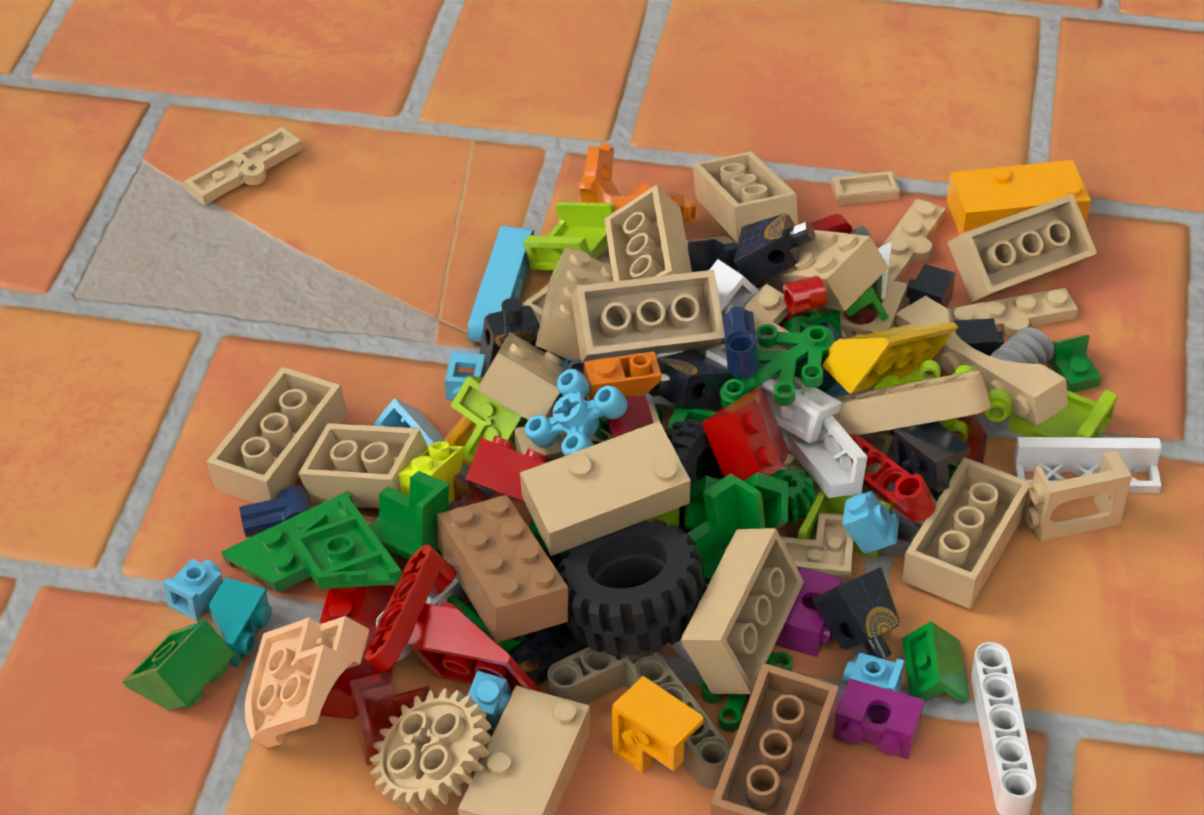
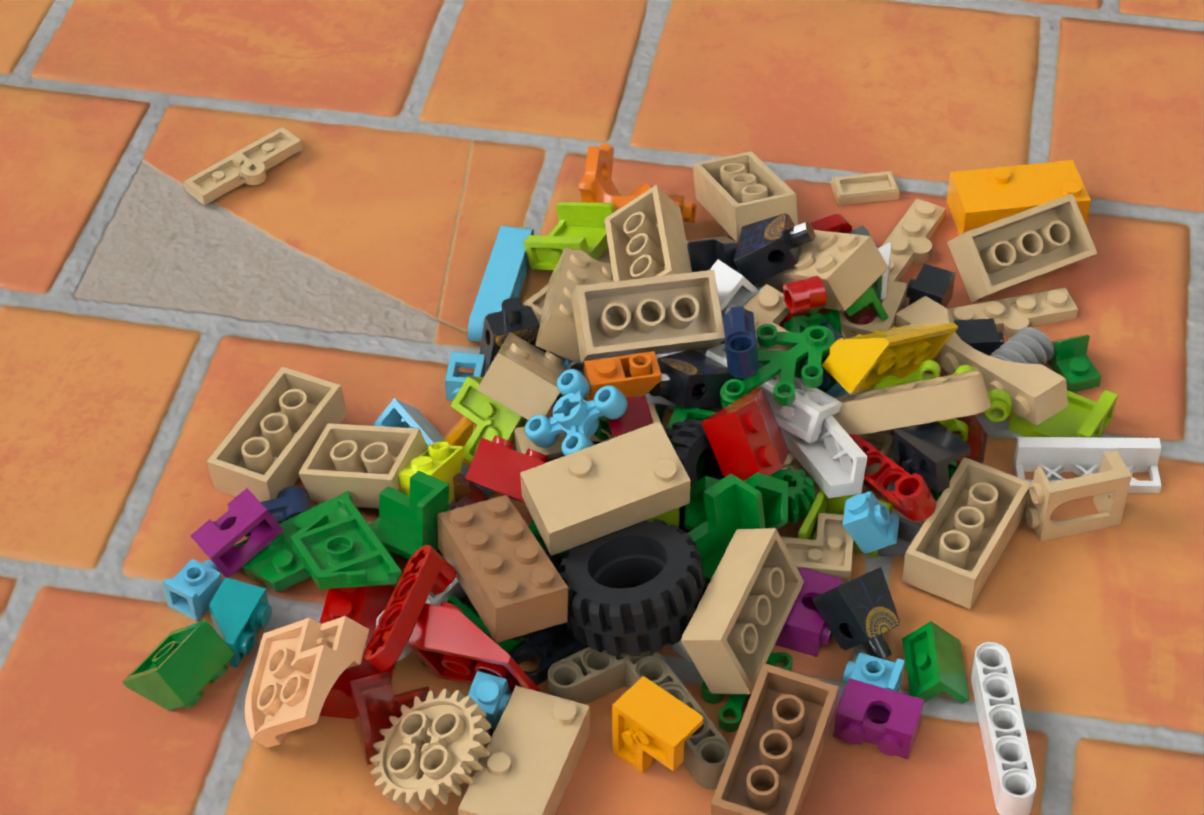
(243, 516): none -> magenta brick

